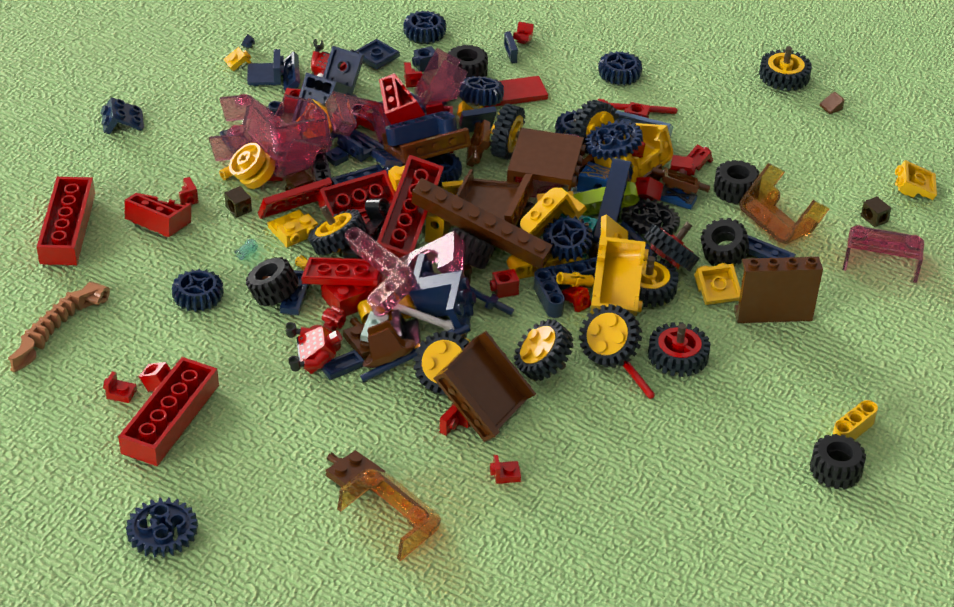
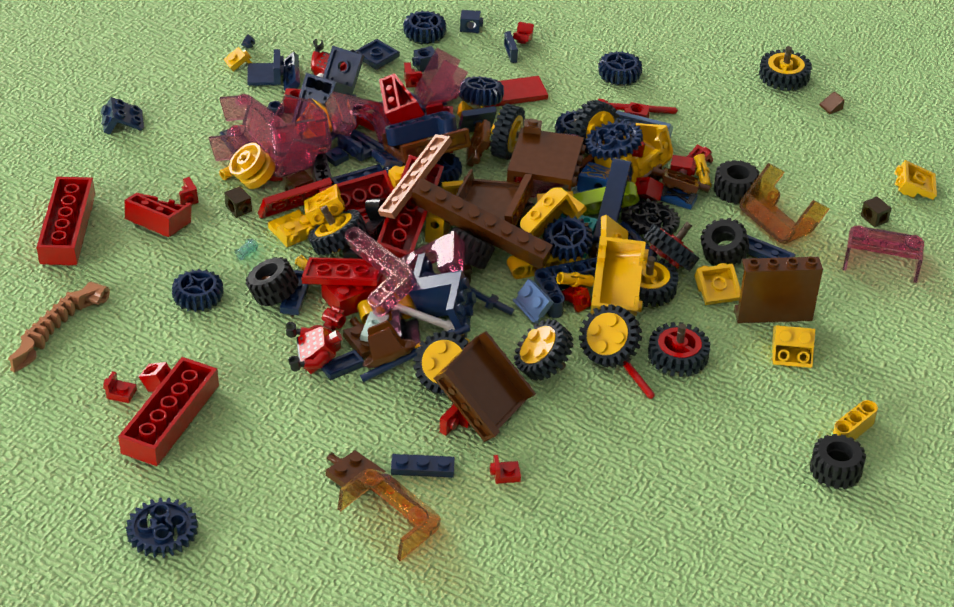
(329, 197): none -> yellow plate
(418, 170): none -> nougat plate
(422, 465): none -> dark blue plate
(466, 17): none -> dark blue brick
(472, 60): black tyre -> none
(505, 283): red brick -> none
(532, 126): none -> reddish brown bracket
(533, 301): none -> medium blue plate
(701, 162): none -> yellow pin
(793, 346): none -> yellow slope

